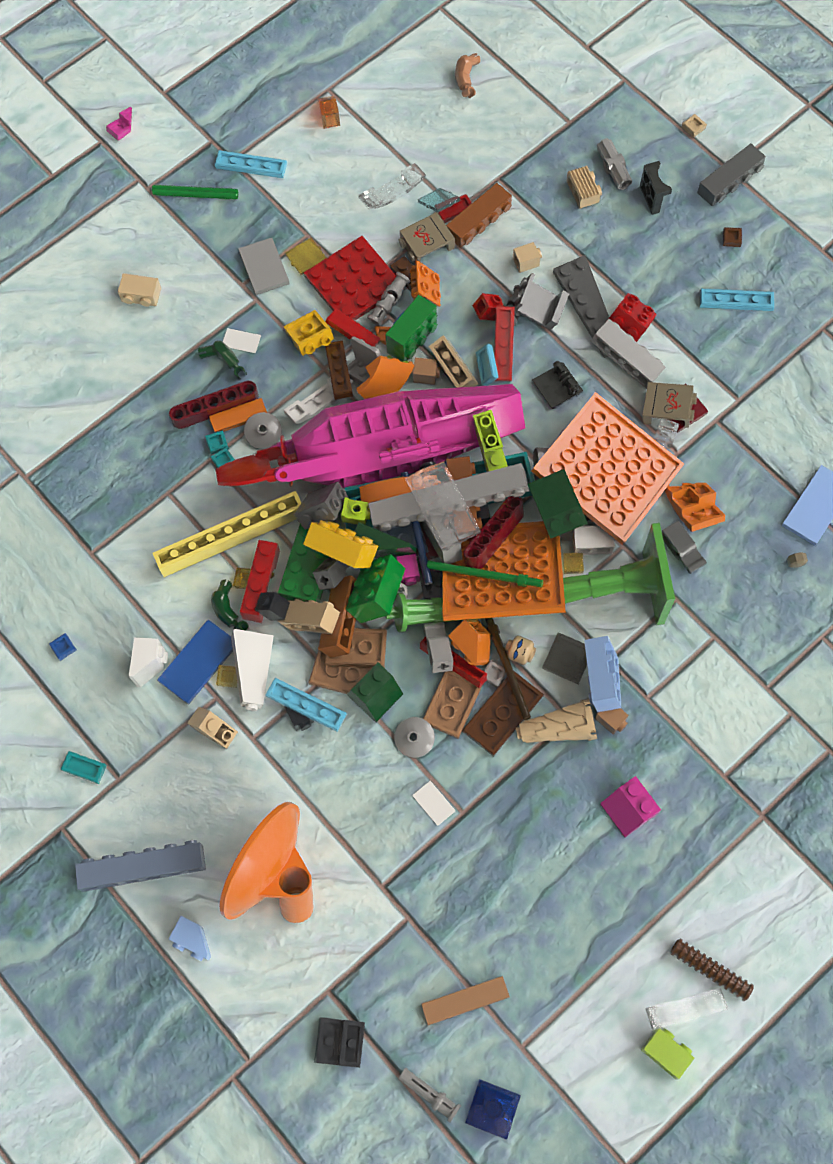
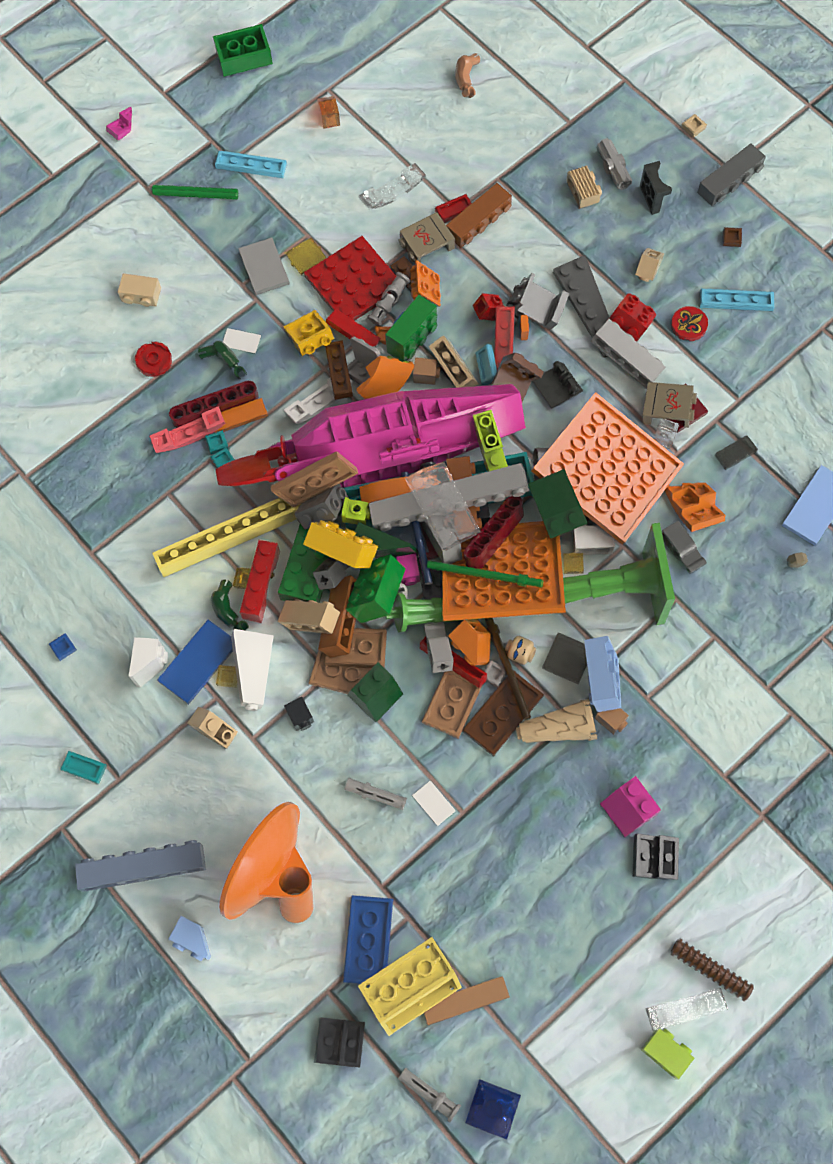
(153, 359): none -> red tile
(188, 433): none -> coral slope
(242, 50): none -> green brick
(265, 439): light grey dish -> none
(272, 606): black brick -> none
(306, 704): medium azure tile -> none
(314, 479): none -> medium nougat tile
(367, 938): none -> blue tile
(374, 793): none -> light grey pin
(410, 986): none -> light yellow hose
(424, 740): light grey dish -> none
(439, 200): clear light blue piece -> none
(517, 371): none -> reddish brown bracket
(524, 327): none -> orange tile
(526, 257): tan brick -> none
(649, 264): none -> tan slope
(655, 857): none -> slope
(689, 323): none -> red tile
(736, 452): none -> clear smoke tile

